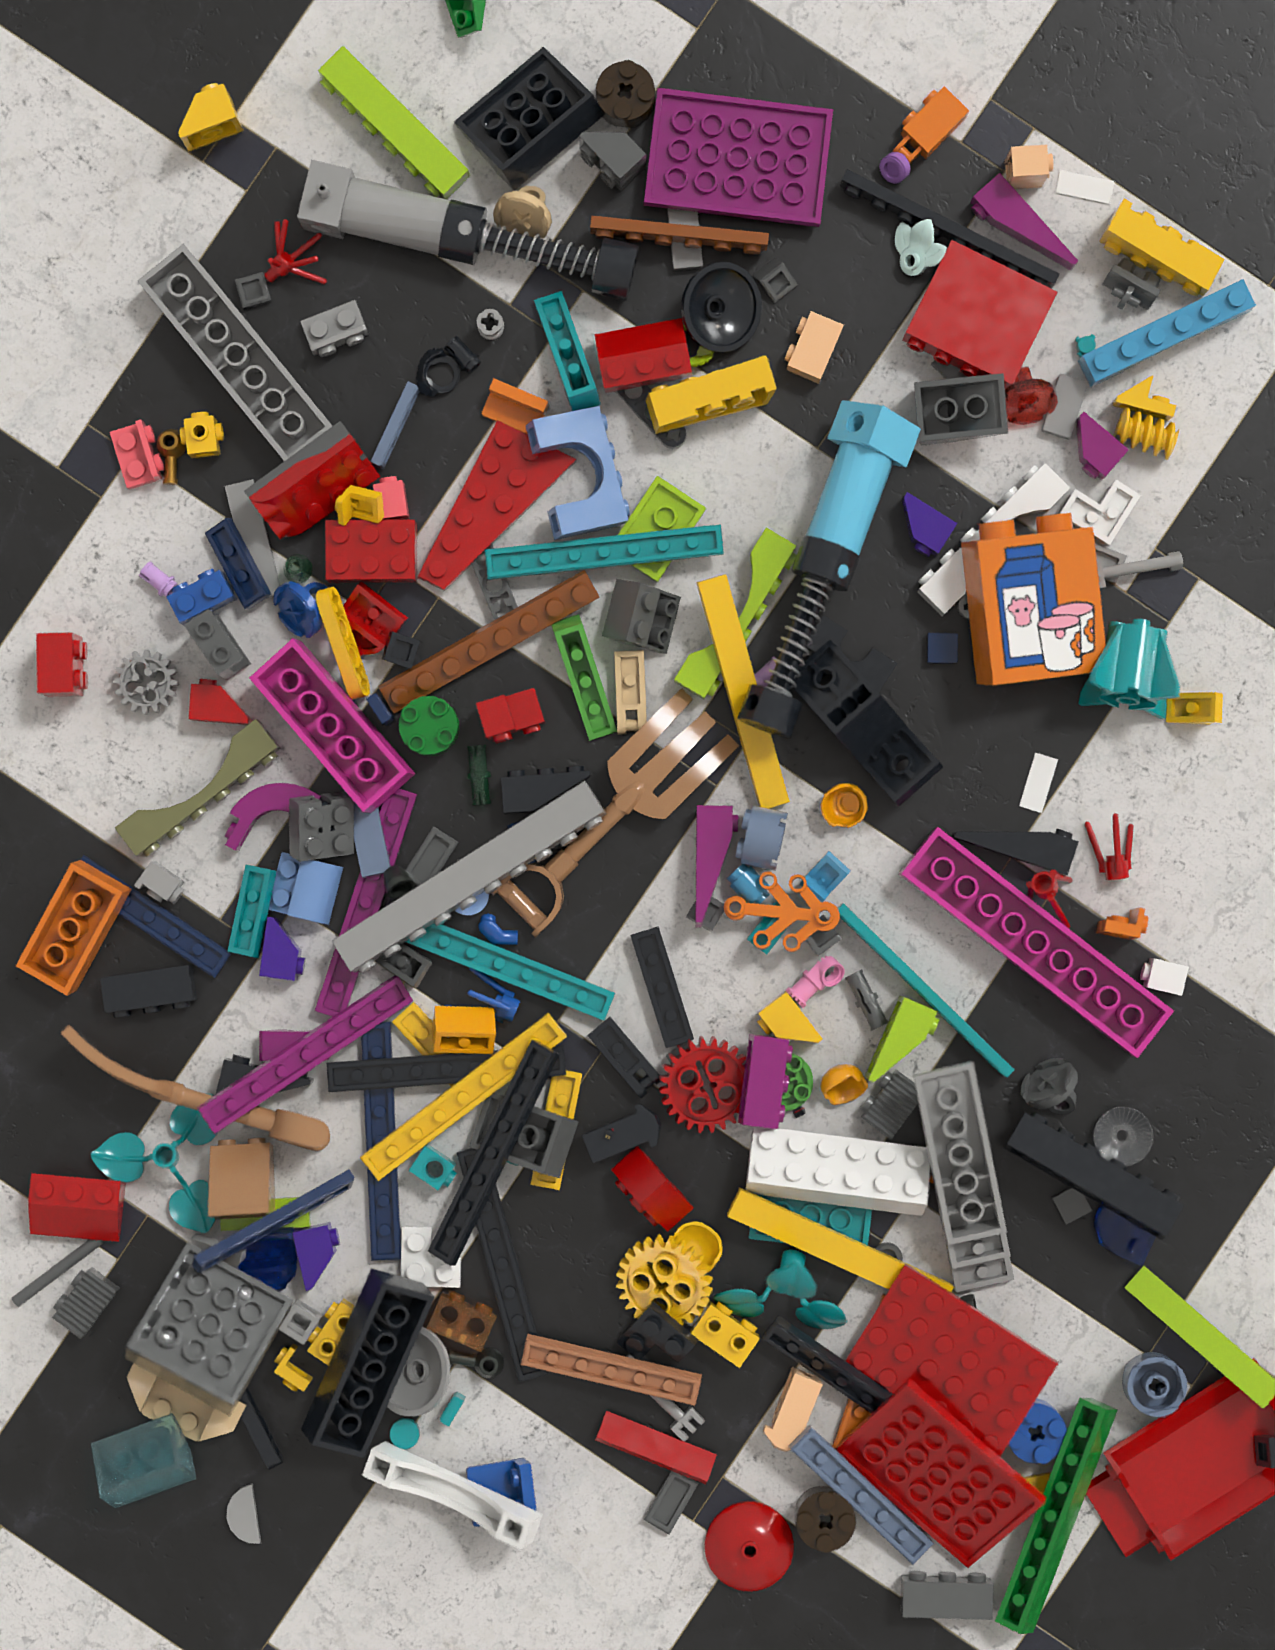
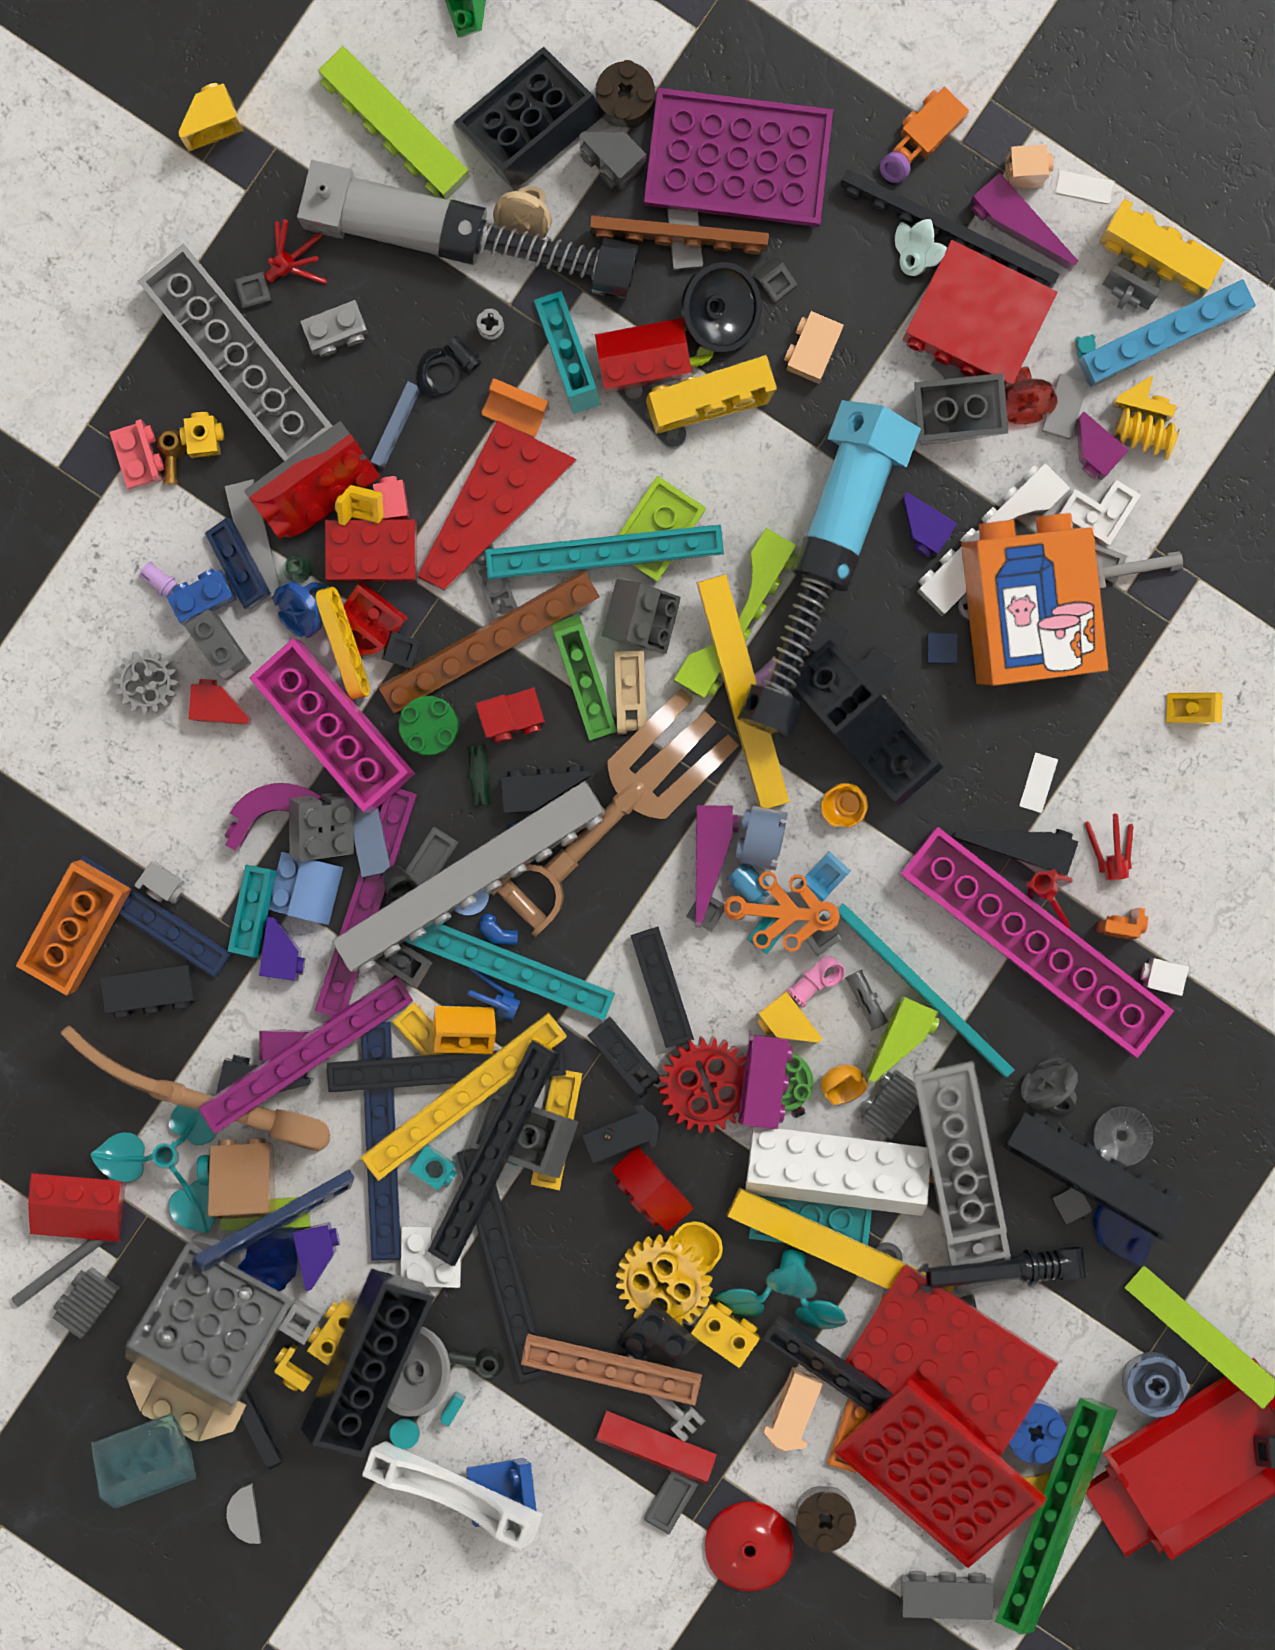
(61, 664): red brick -> none
(203, 1169): none -> teal tile
(247, 750): olive arch -> none
(381, 709): dark blue tile -> none
(459, 1329): clear orange brick -> none
(586, 433): medium blue arch -> none
(861, 1494): sand blue tile -> none
(1028, 1267): none -> black piece
(1133, 670): teal brick -> none

